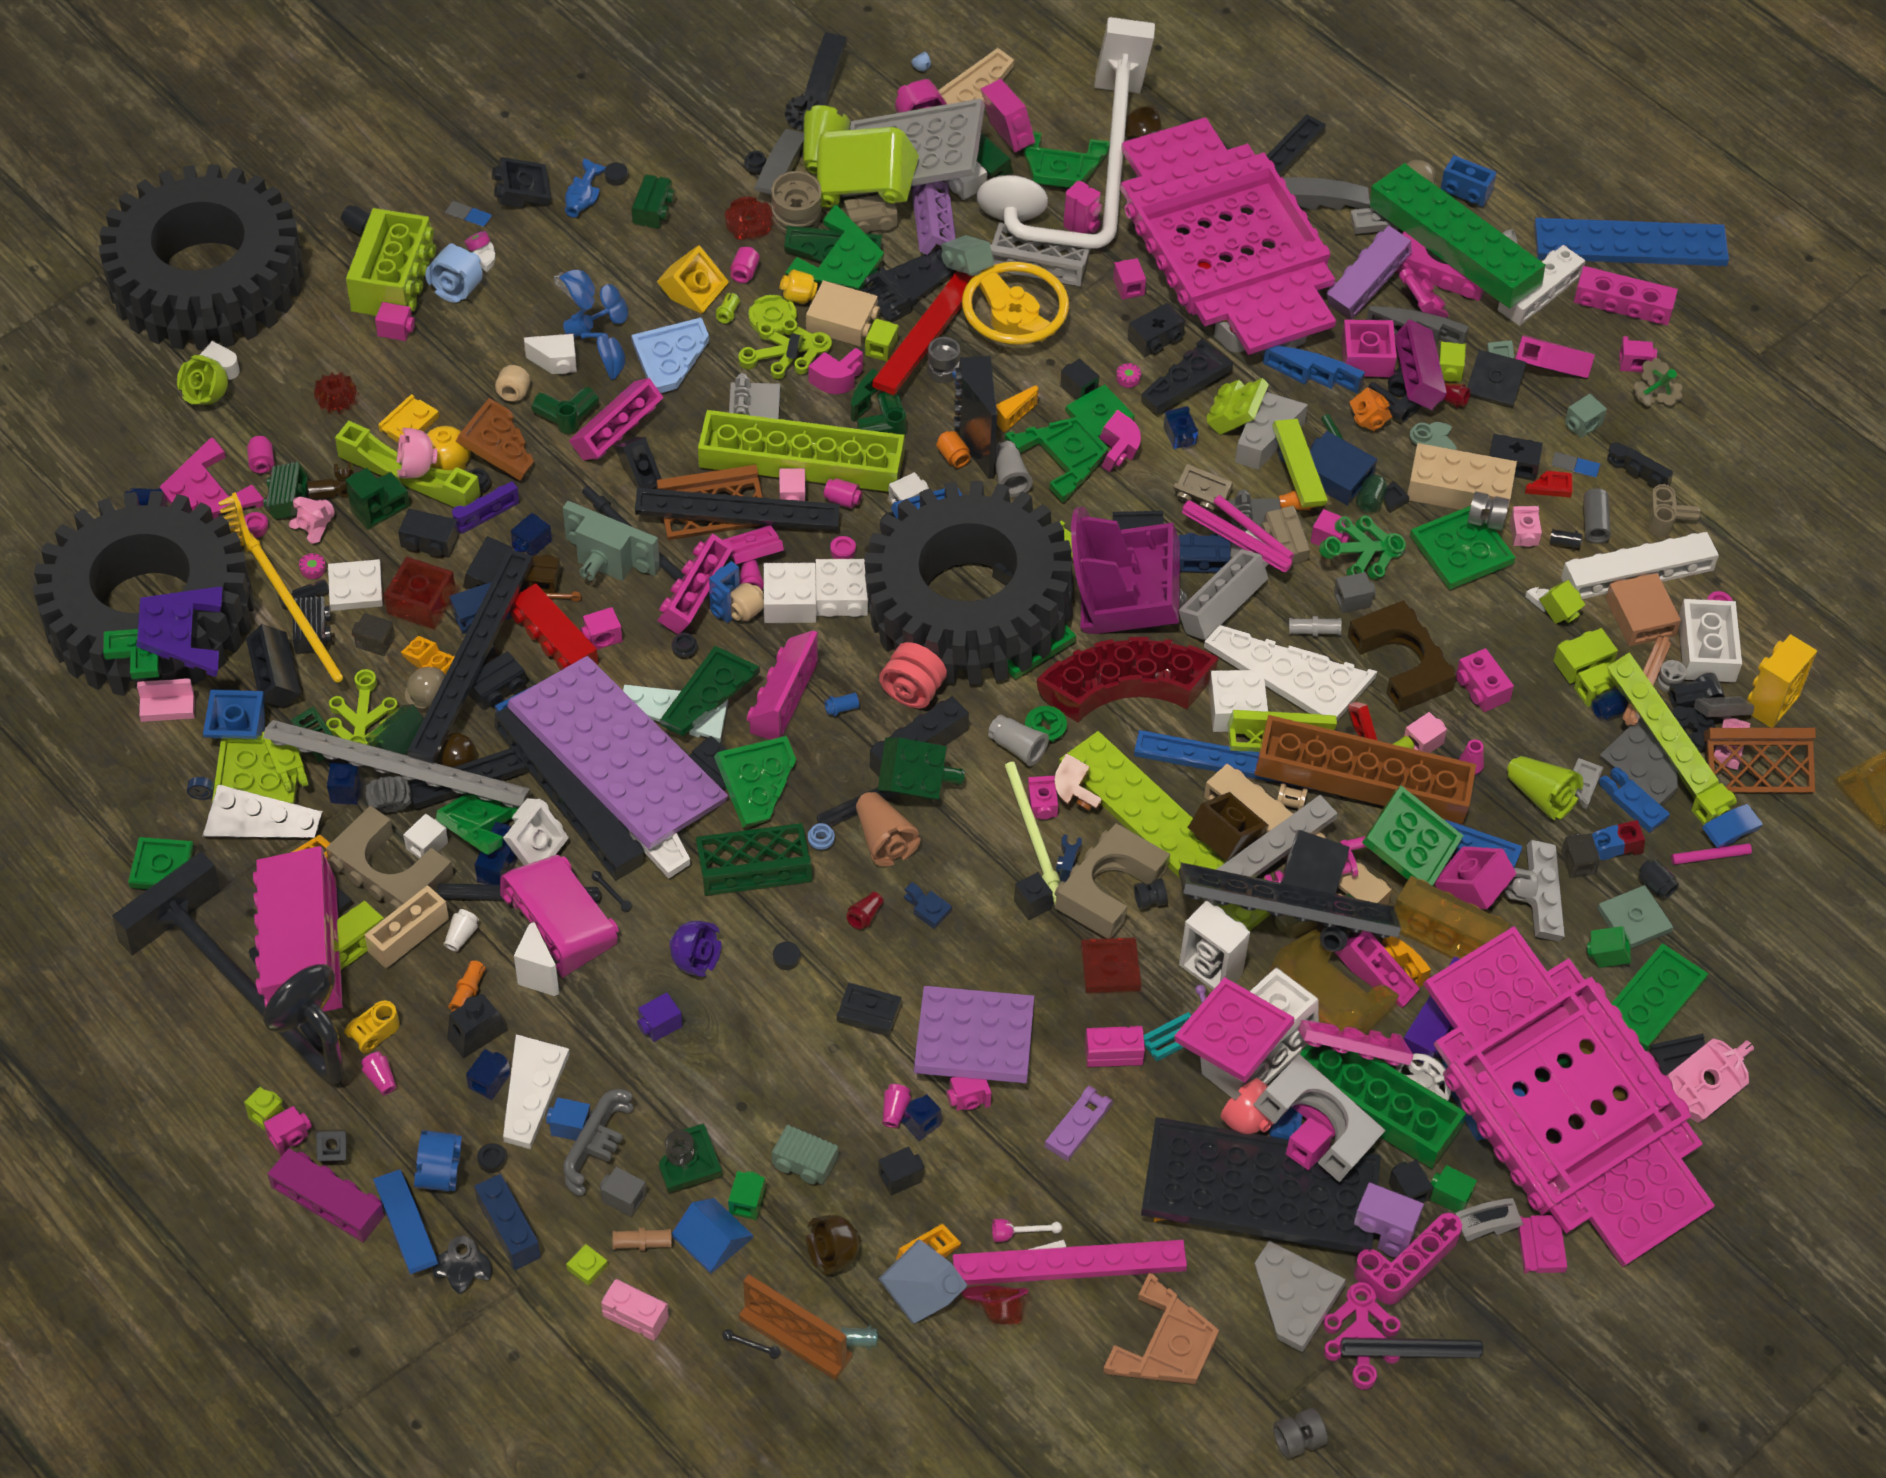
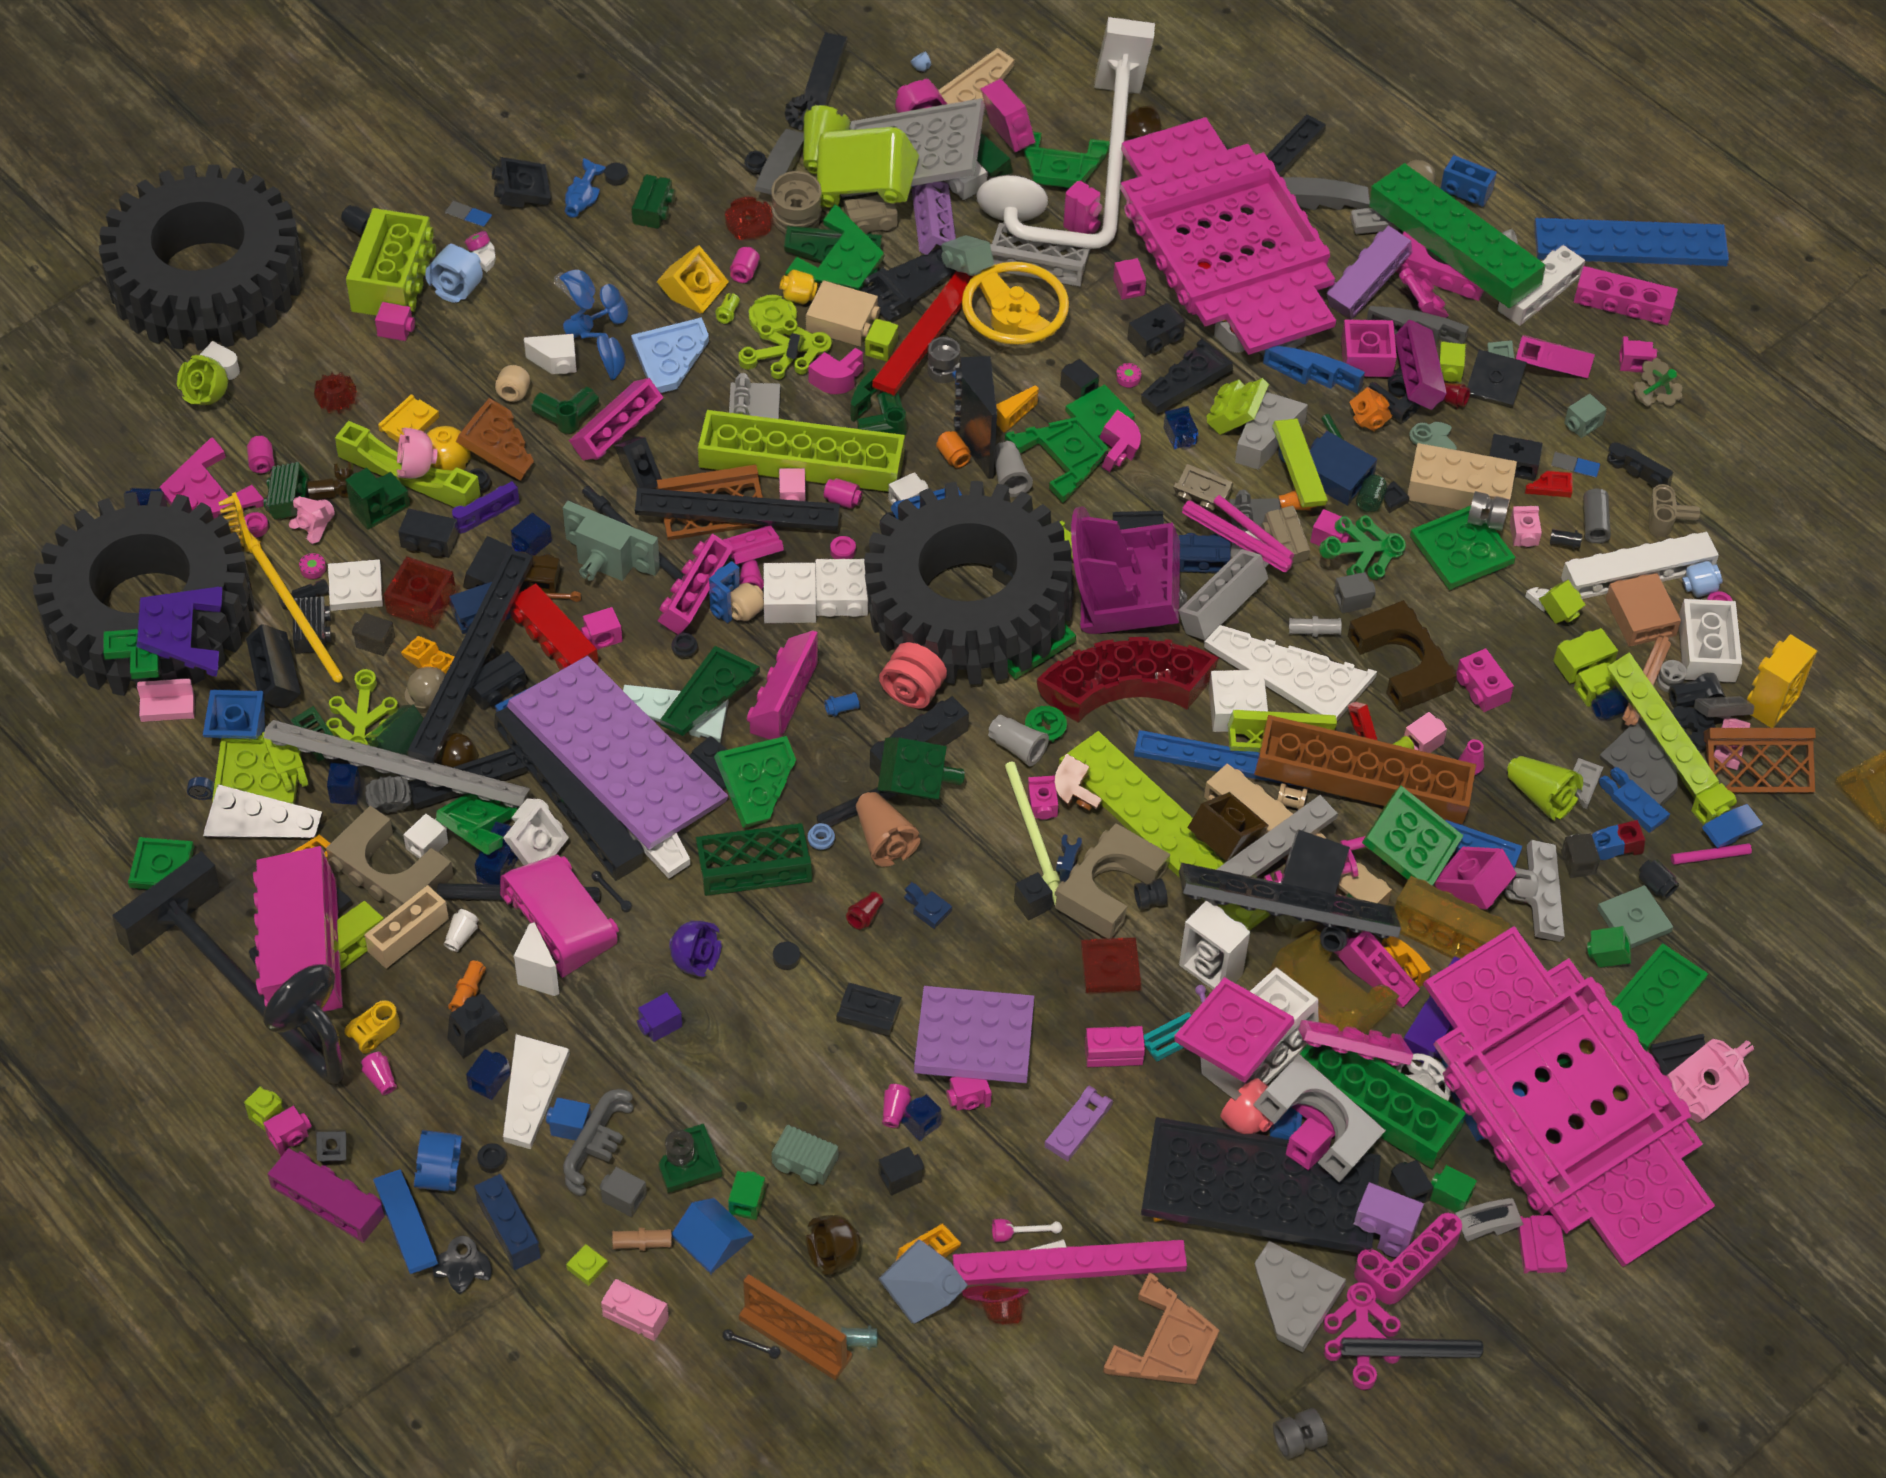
(1702, 579): none -> light blue head

